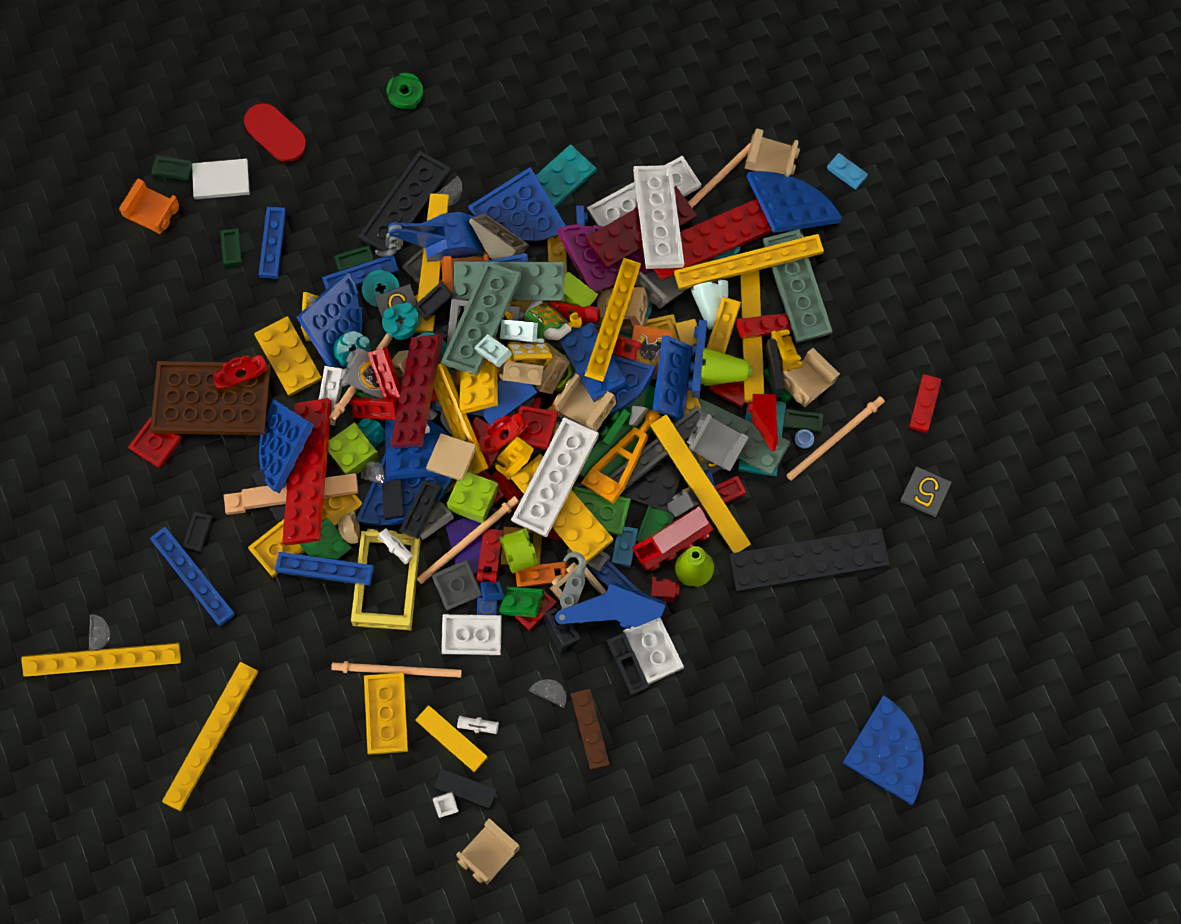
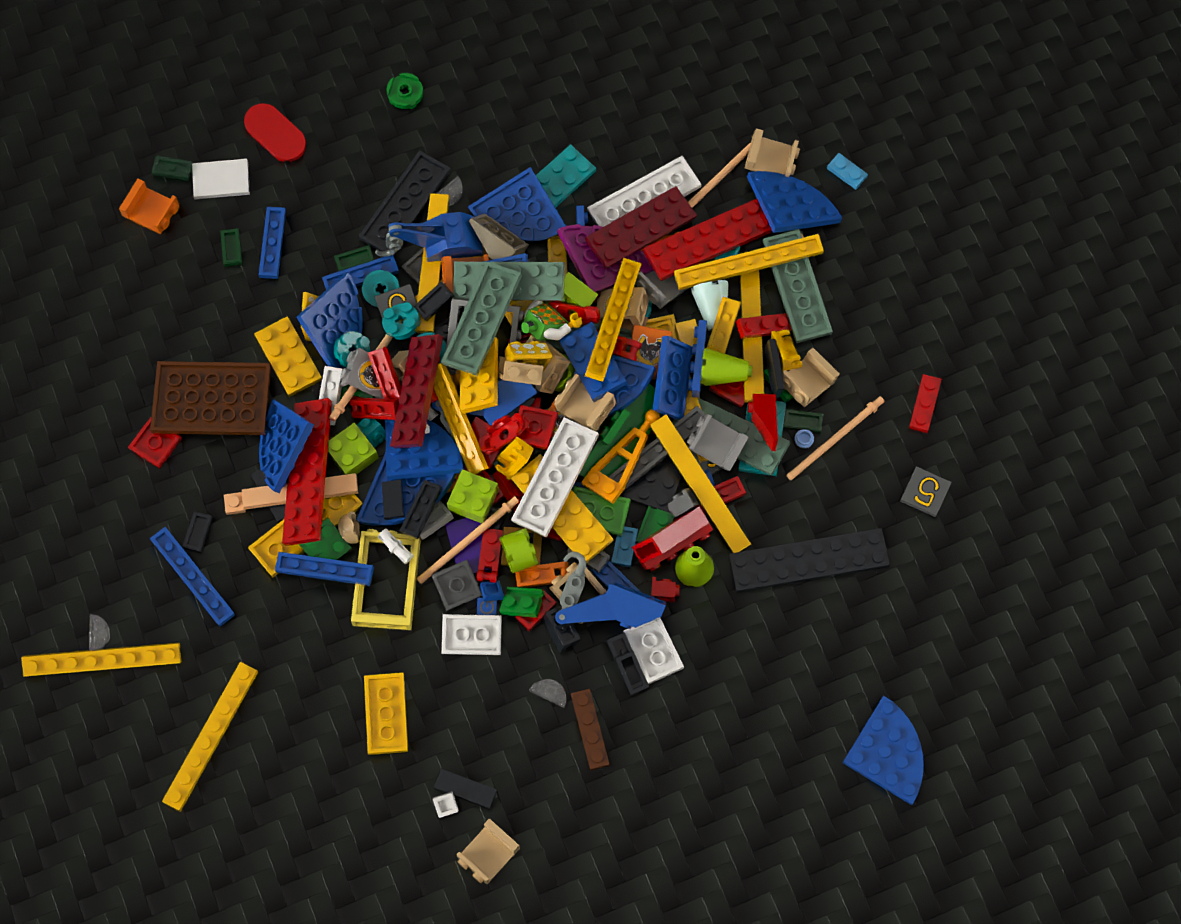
(227, 376): red piece -> none
(345, 667): light nougat bar -> none
(373, 472): clear plate -> none
(451, 457): tan tile -> none
(451, 738): yellow tile -> none
(478, 725): white pin -> none
(493, 350): light aqua plate -> none
(519, 331): light aqua panel -> none
(637, 415): light grey slope -> none
(658, 217): white plate -> none

